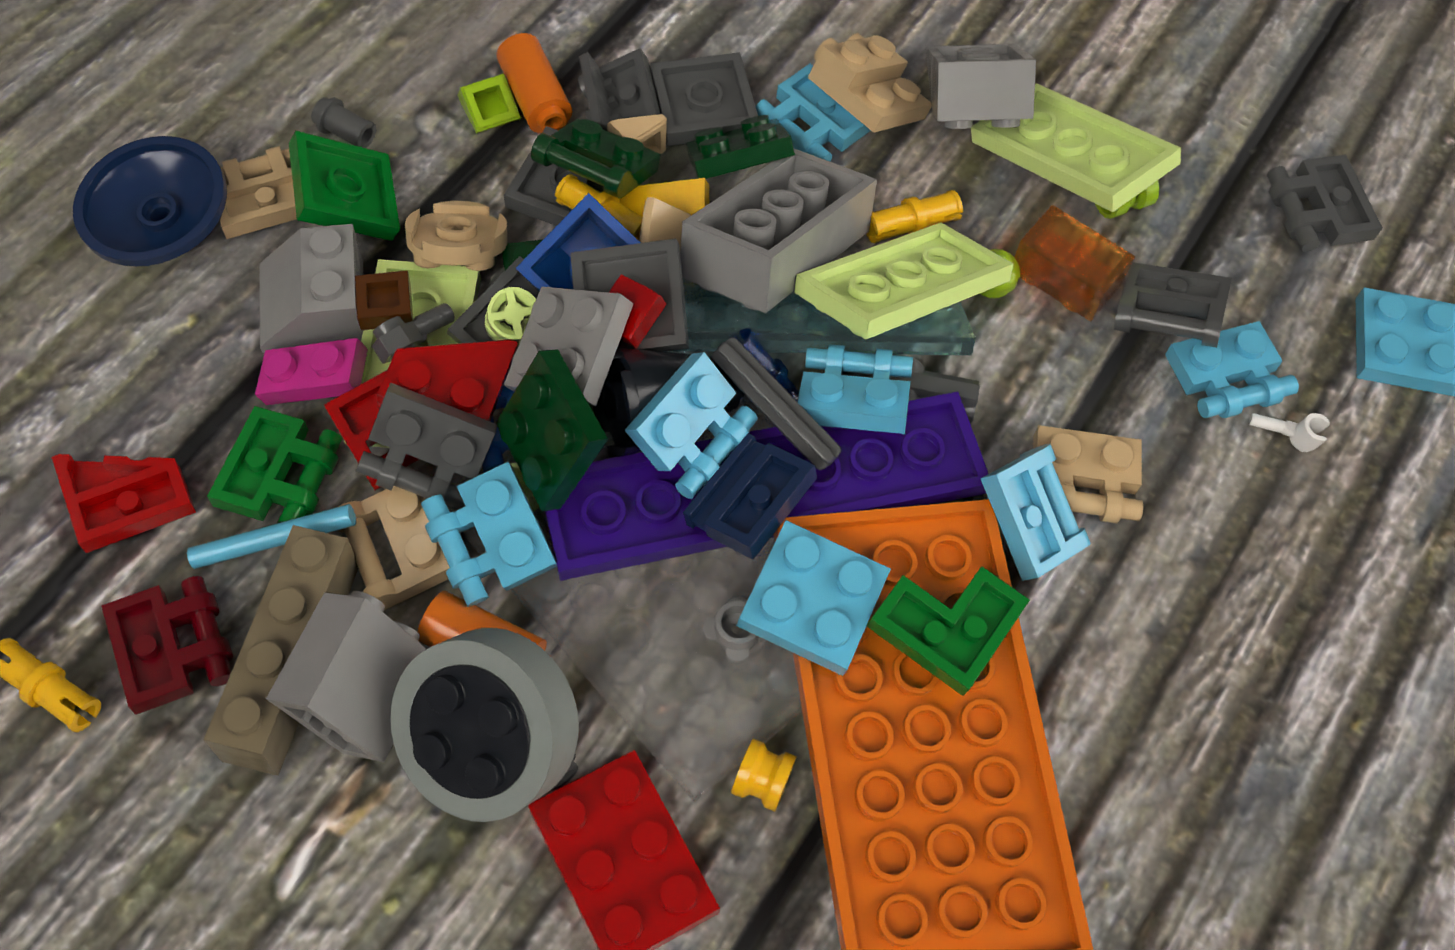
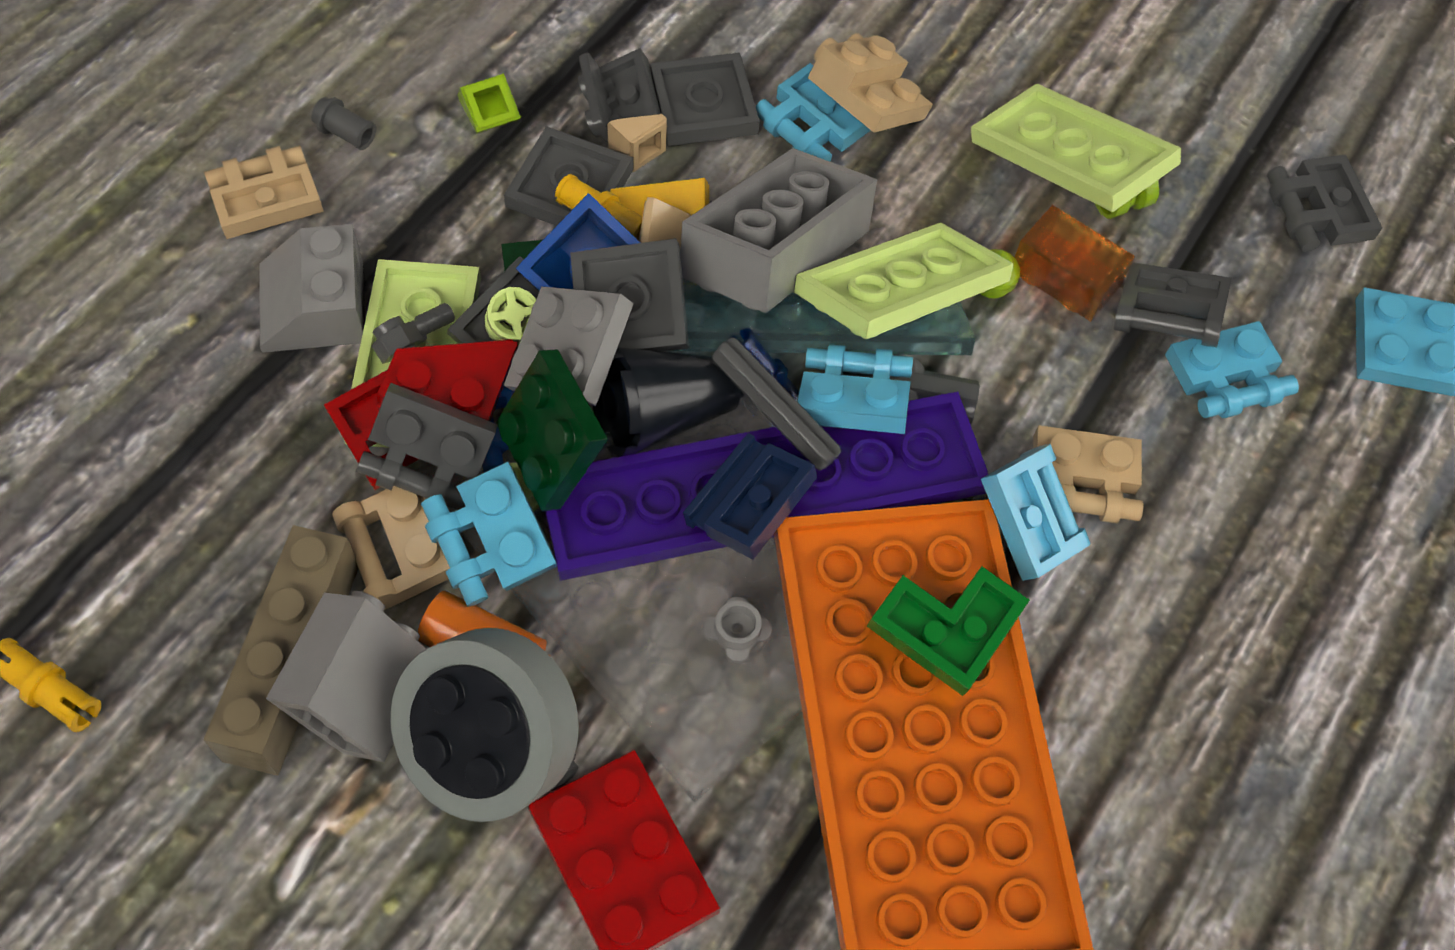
(121, 496): red wing -> none
(148, 647): dark red plate -> none
(150, 201): dark blue dish -> none
(260, 461): green plate -> none
(268, 536): medium azure bar -> none
(311, 371): dark pink plate -> none
(343, 185): green plate -> none
(382, 298): reddish brown plate -> none
(456, 235): tan plate -> none
(534, 82): orange brick -> none
(598, 156): dark green plate -> none
(644, 312): red slope -> none
(679, 416): medium azure plate -> none
(749, 146): dark green plate -> none
(763, 774): yellow wheel -> none
(814, 598): medium azure plate -> none
(914, 215): yellow pin -> none
(981, 84): light grey slope -> none
(1301, 434): white hand -> none

